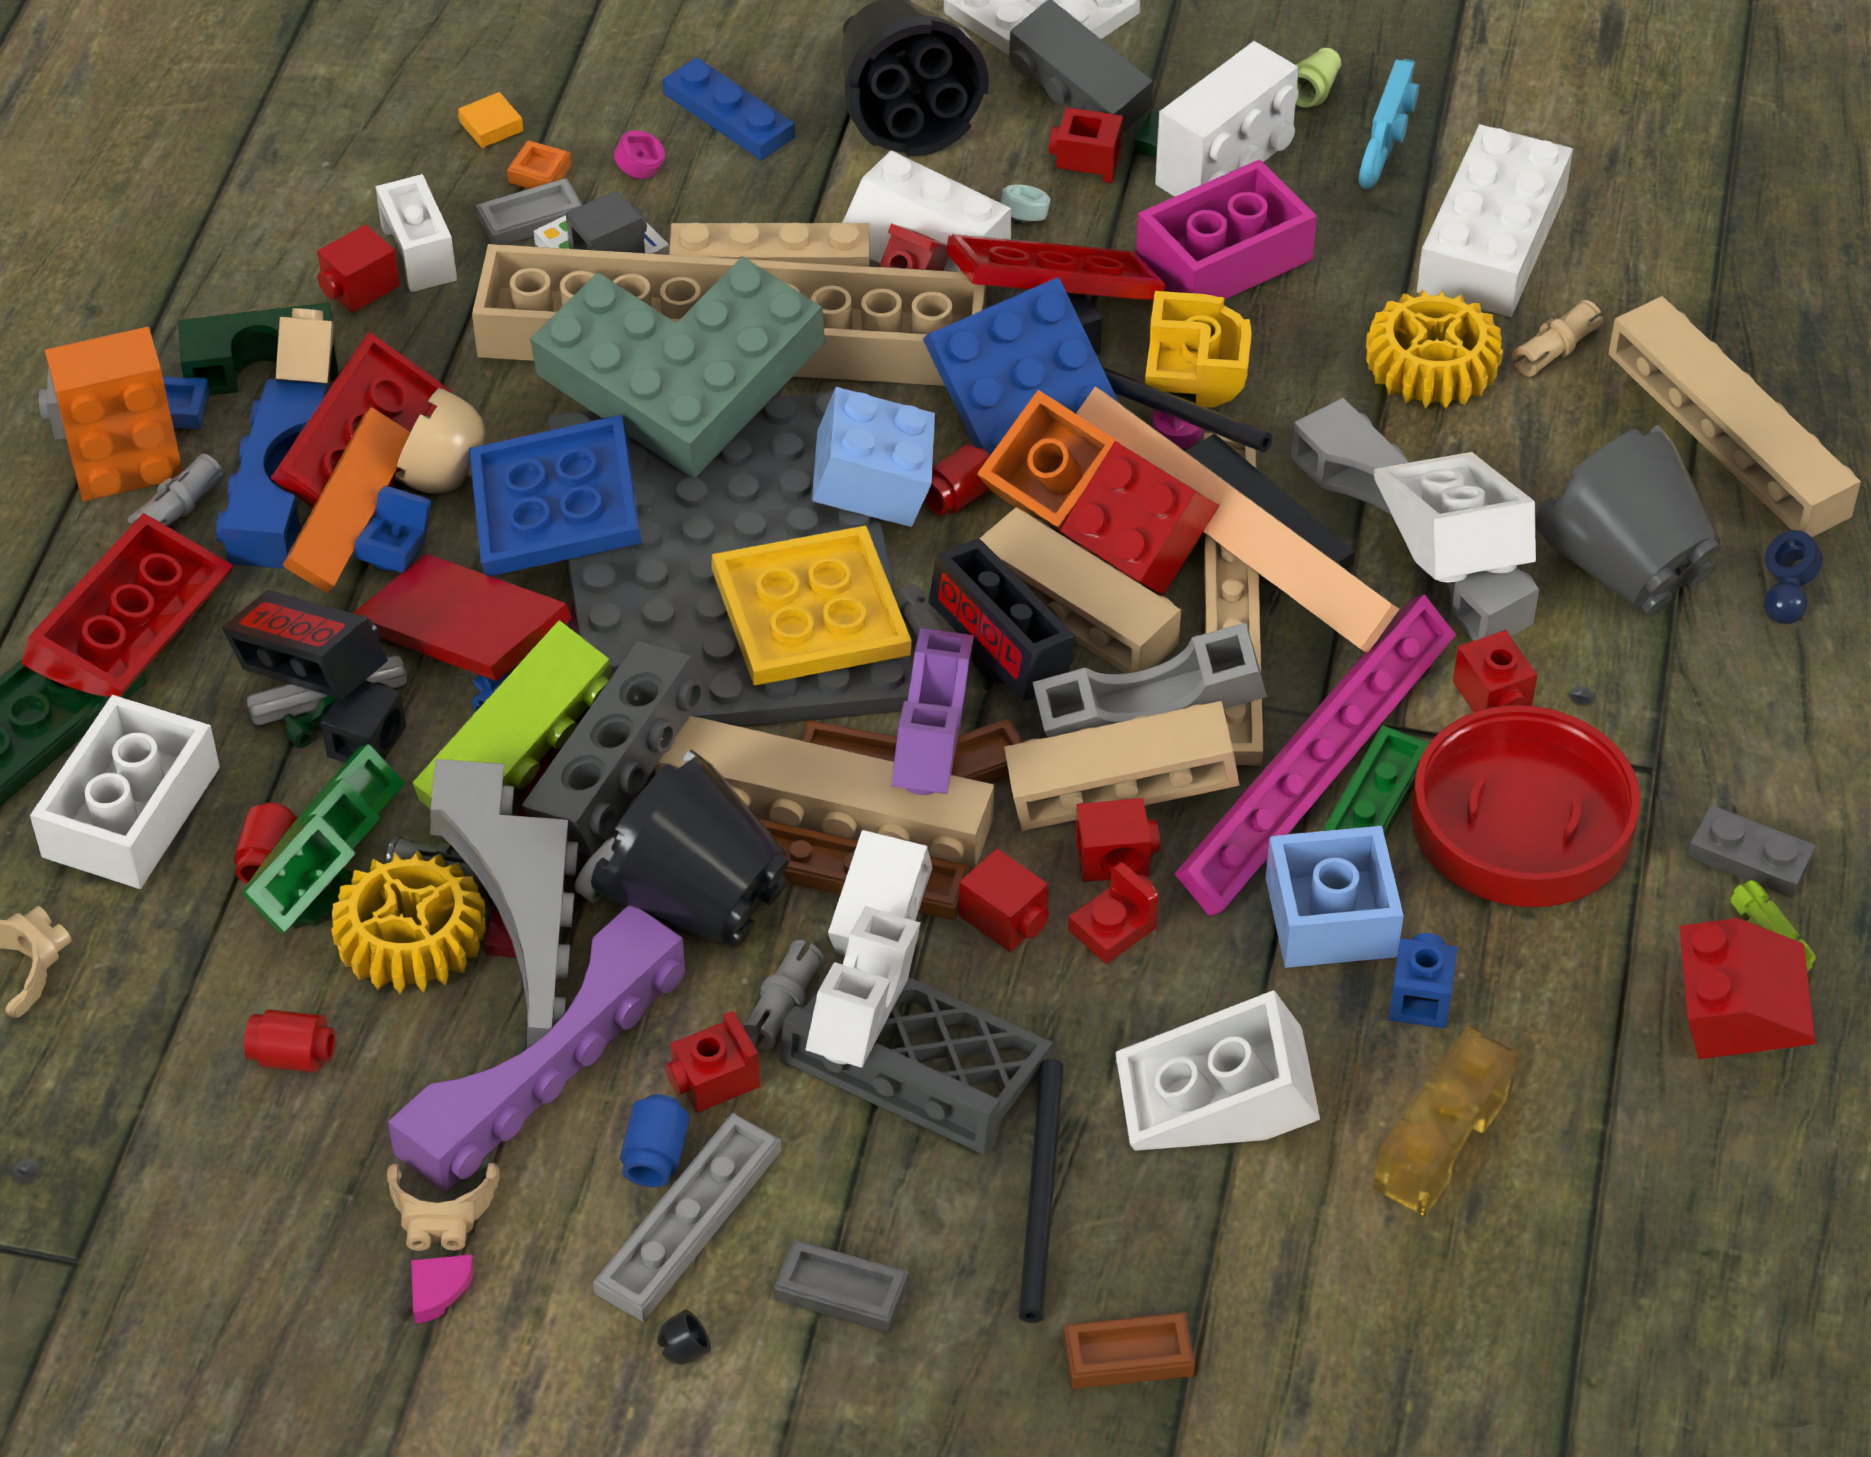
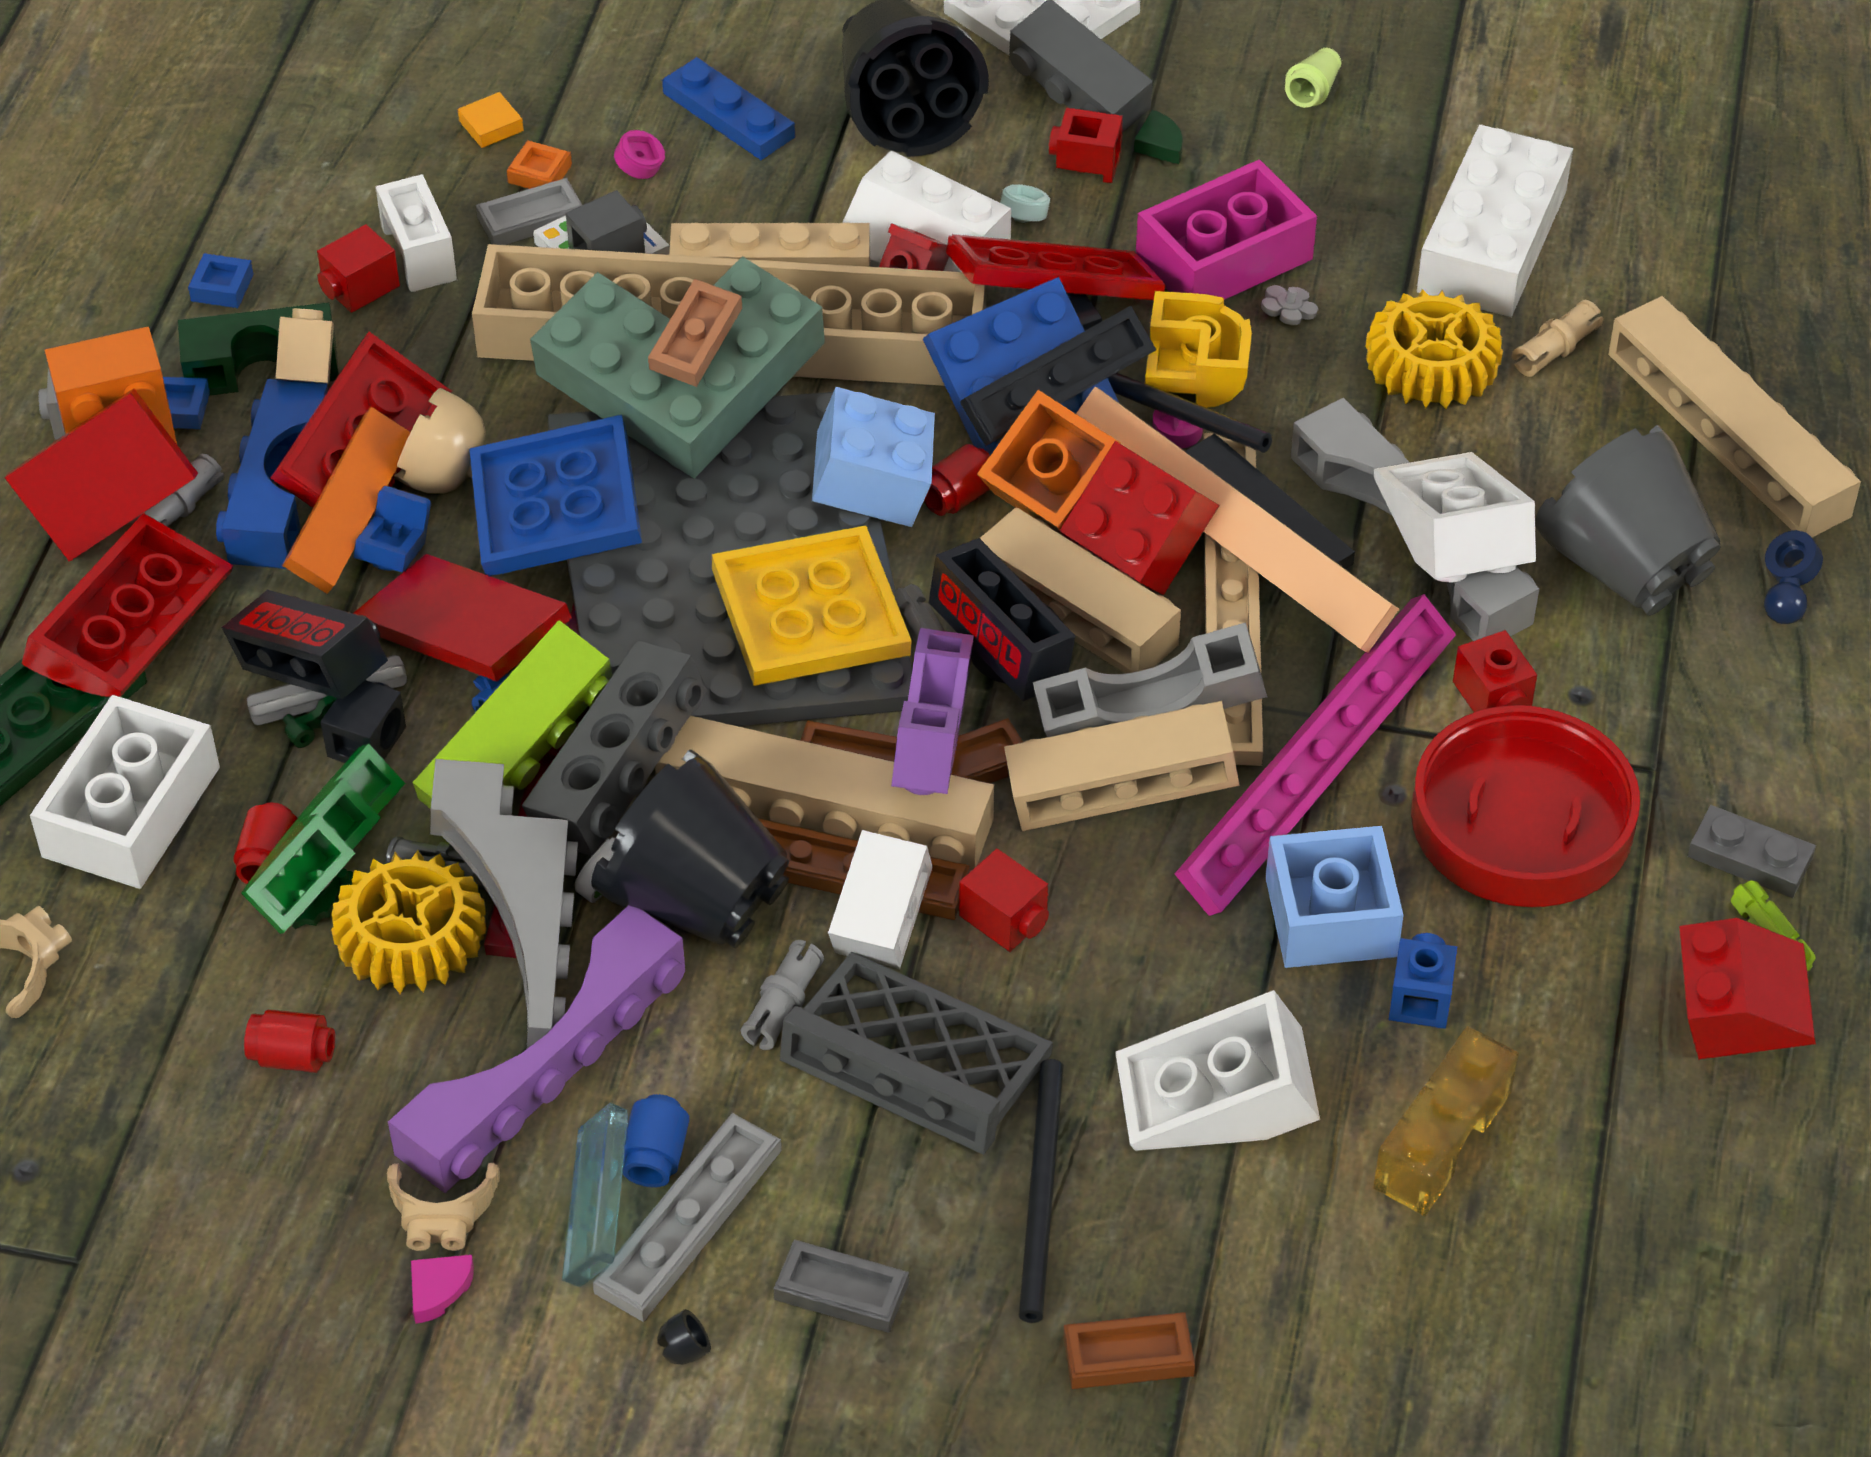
(101, 475): none -> red tile
(220, 280): none -> blue plate
(595, 1195): none -> clear light blue tile
(695, 332): none -> nougat plate
(714, 1064): red brick -> none
(864, 989): white arch -> none
(1059, 373): none -> black tile
(1114, 834): red brick -> none
(1117, 915): red bracket -> none
(1227, 120): white brick -> none
(1289, 304): none -> light grey plant
(1379, 783): green tile -> none
(1389, 121): medium azure plate -> none

